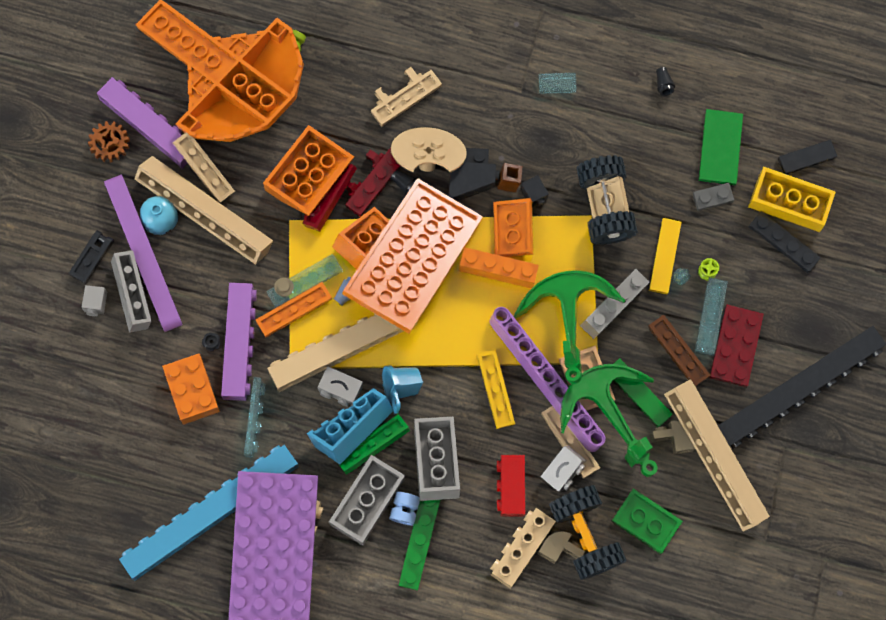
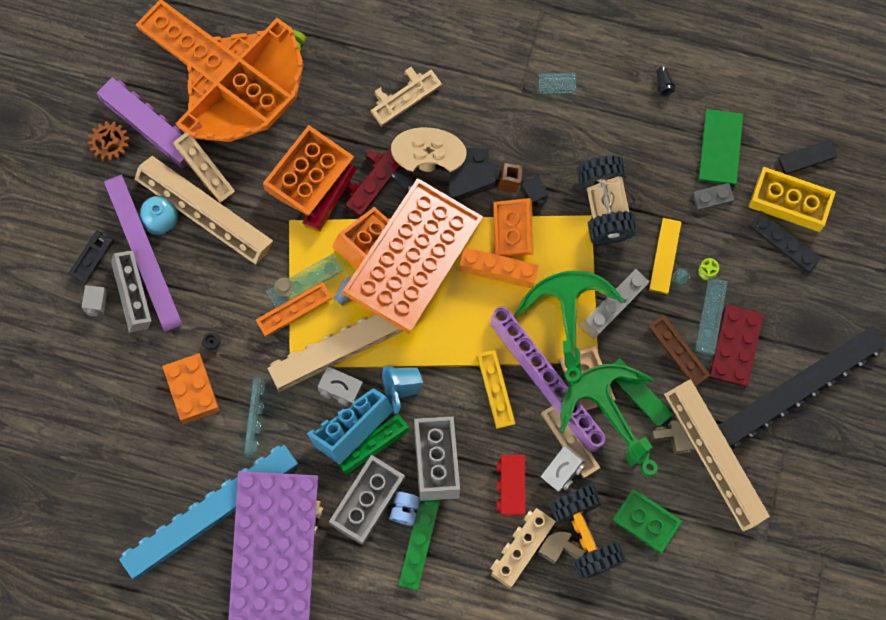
(237, 341): medium lavender brick -> none

